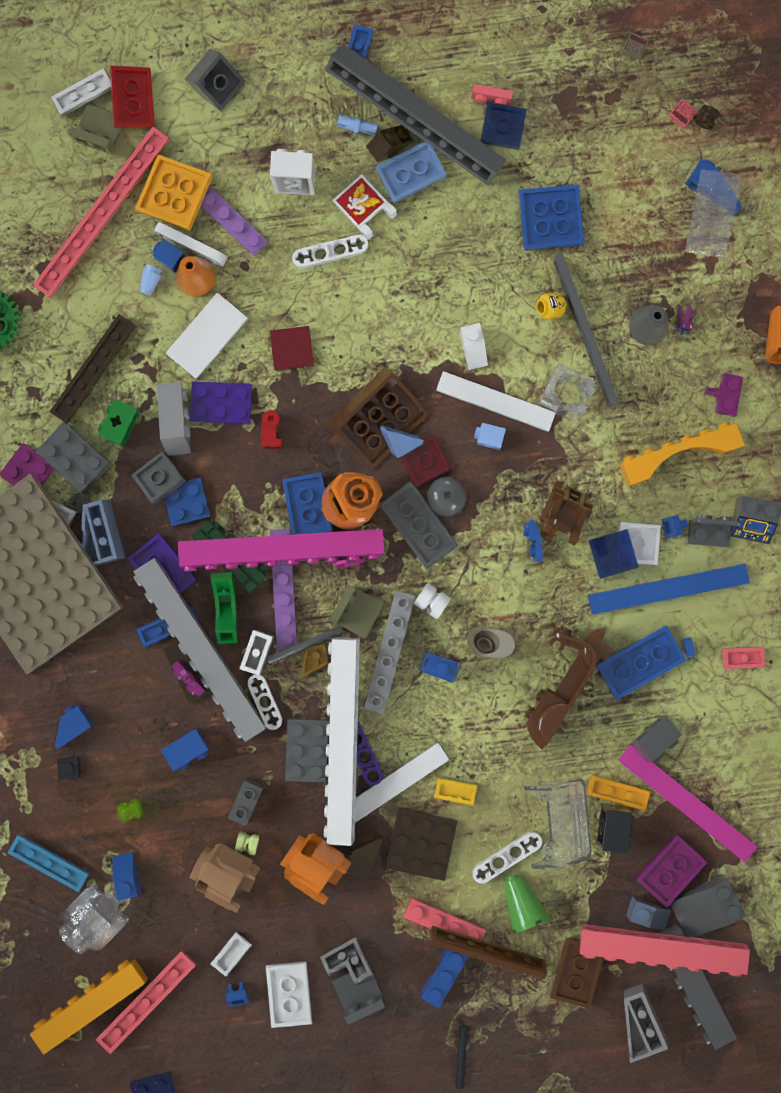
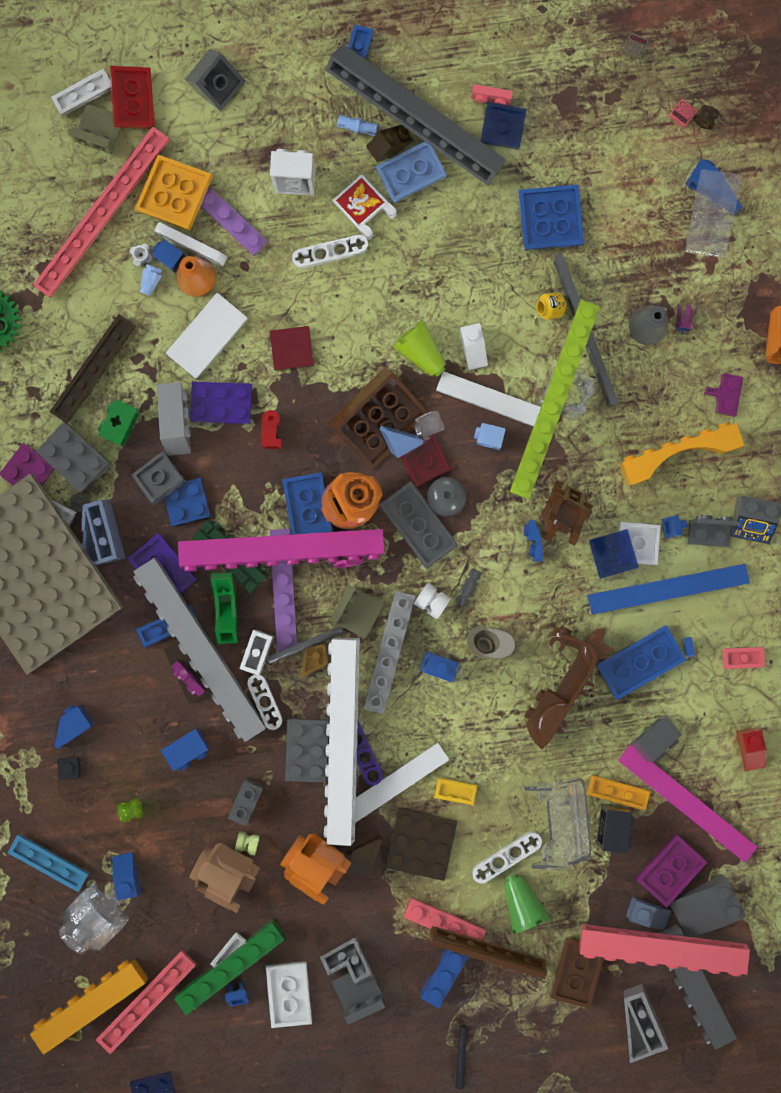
(135, 251): none -> white plate
(233, 965): none -> green arch
(421, 349): none -> lime cone
(428, 424): none -> clear bracket
(468, 587): none -> dark grey axle
(554, 399): none -> lime plate
(752, 748): none -> red slope

